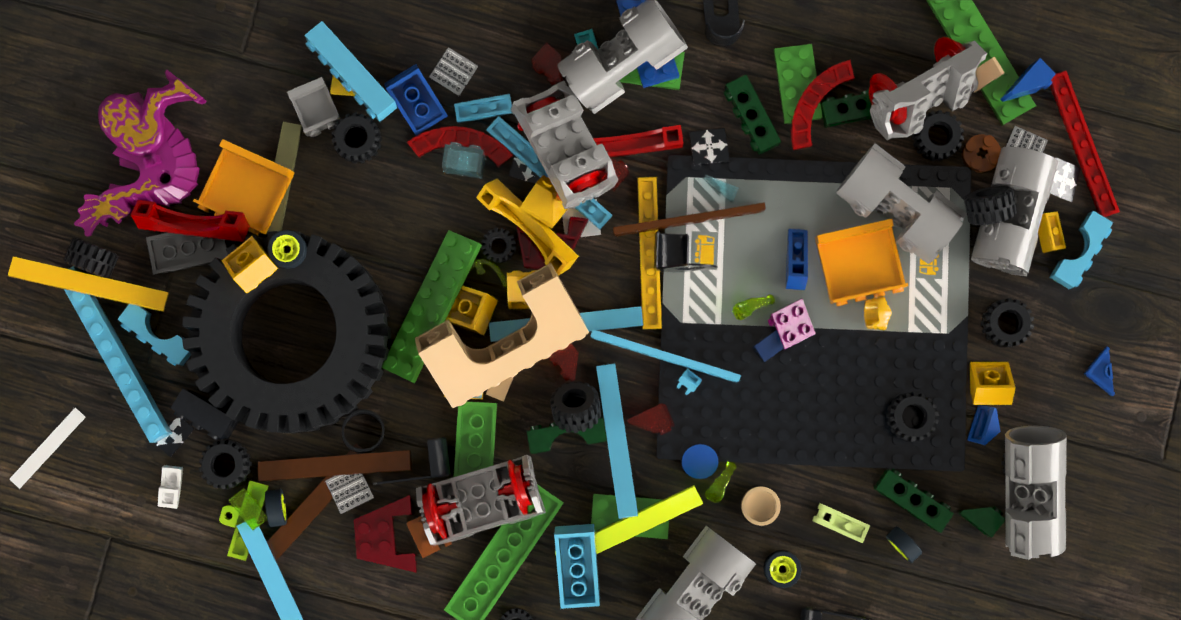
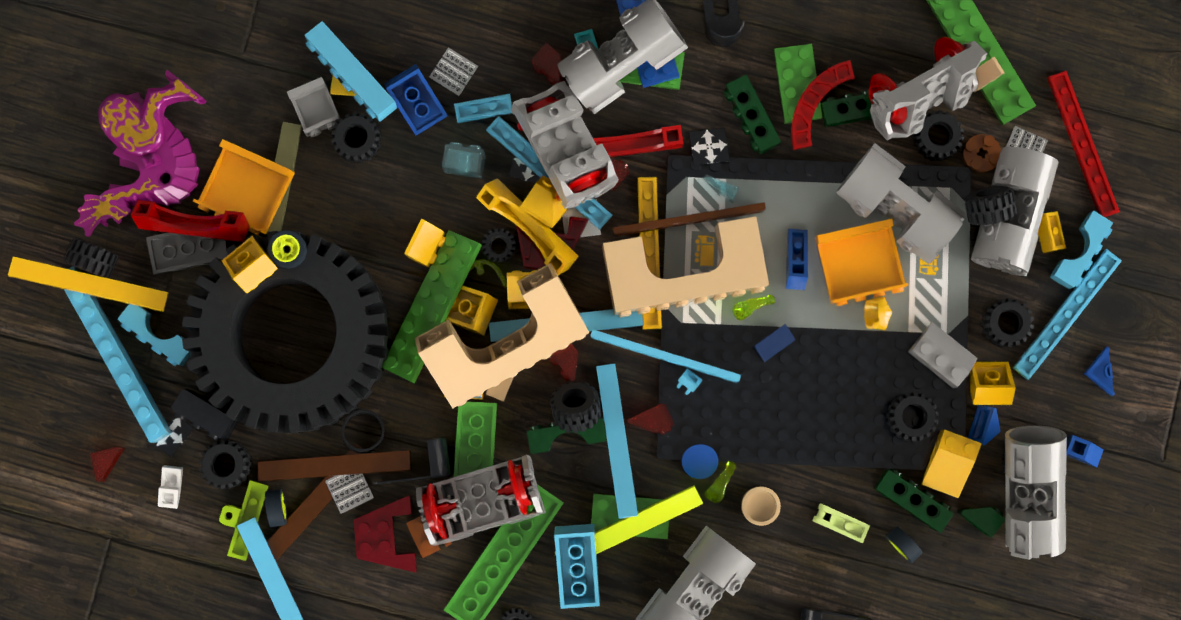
(47, 448): white sticker -> none
(104, 462): none -> clear red slope
(248, 509): clear neon green tile -> none
(425, 243): none -> yellow slope
(466, 136): red tile -> none
(672, 254): black piece -> none
(738, 271): none -> tan arch
(792, 323): hinge -> none
(792, 569): wheel -> none
(943, 355): none -> light grey slope
(950, 463): none -> yellow slope
(1034, 78): blue slope -> none
(1065, 180): sticker -> none
(1066, 314): none -> medium azure tile
(1083, 450): none -> blue slope

